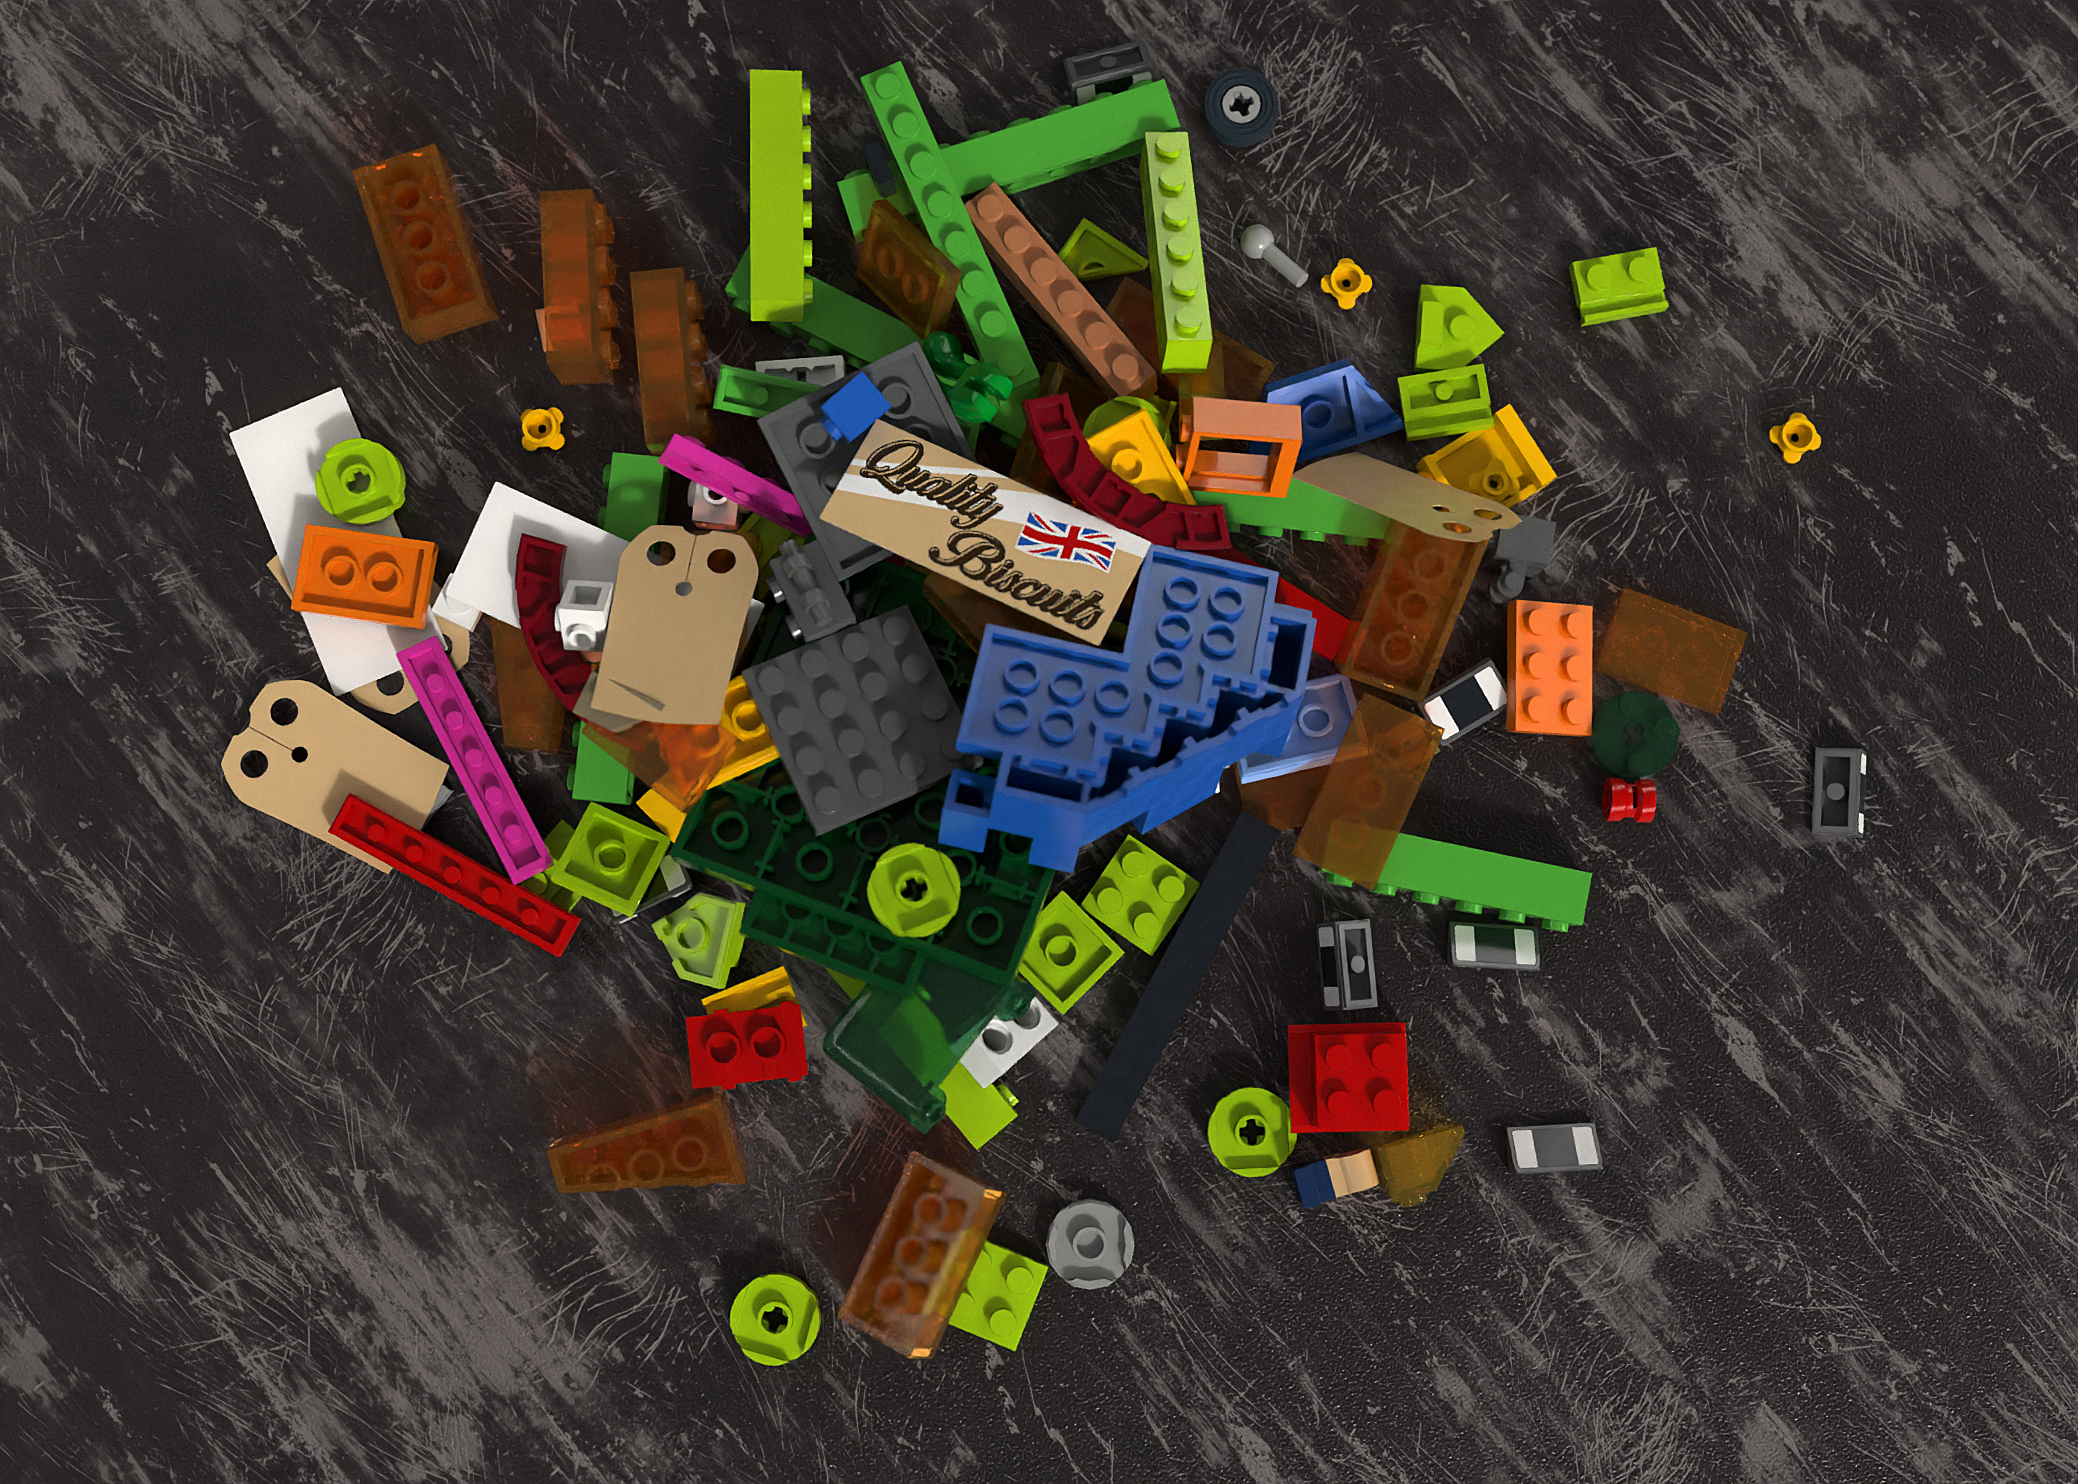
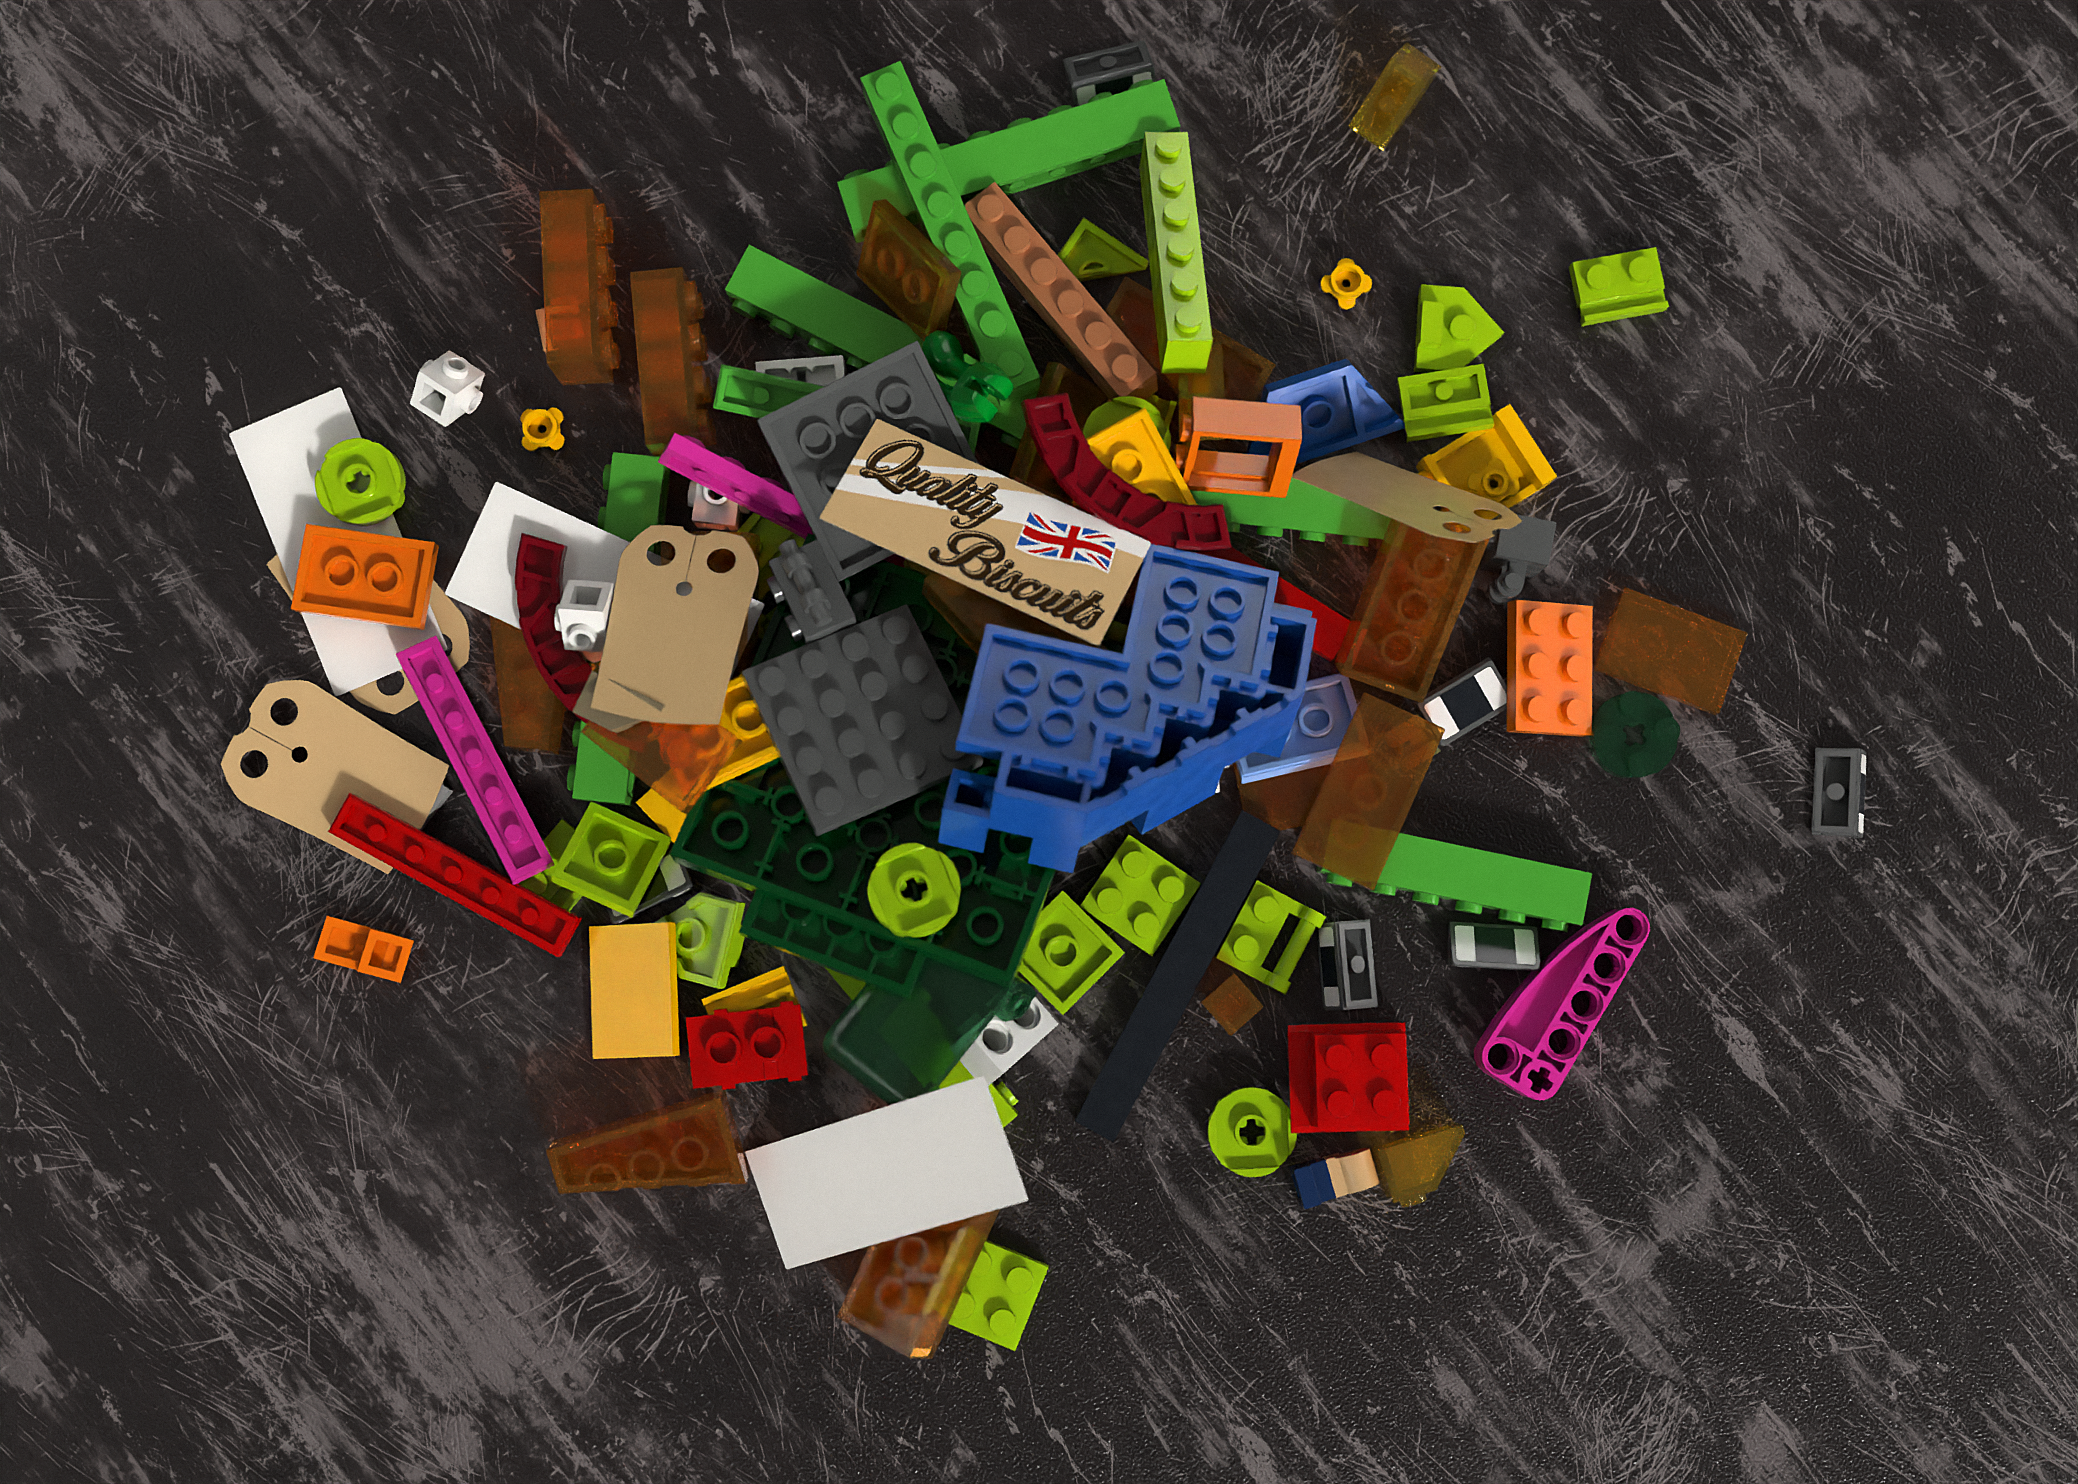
(363, 949): none -> orange slope
(425, 244): clear orange brick -> none
(447, 388): none -> white brick
(455, 611): white plate -> none
(634, 990): none -> yellow tile
(753, 1330): lime plate -> none
(777, 196): lime brick -> none
(852, 409): blue brick -> none
(879, 169): black tile -> none
(887, 1173): none -> white sticker
(1090, 1243): light grey tile -> none
(1232, 127): black bush -> none
(1232, 1004): none -> clear orange tile
(1257, 929): none -> lime plate
(1258, 243): light grey bar -> none
(1394, 95): none -> clear yellow slope
(1544, 1005): none -> dark pink beam
(1553, 1148): slope -> none
(1629, 800): red wheel -> none
(1807, 437): yellow plate -> none

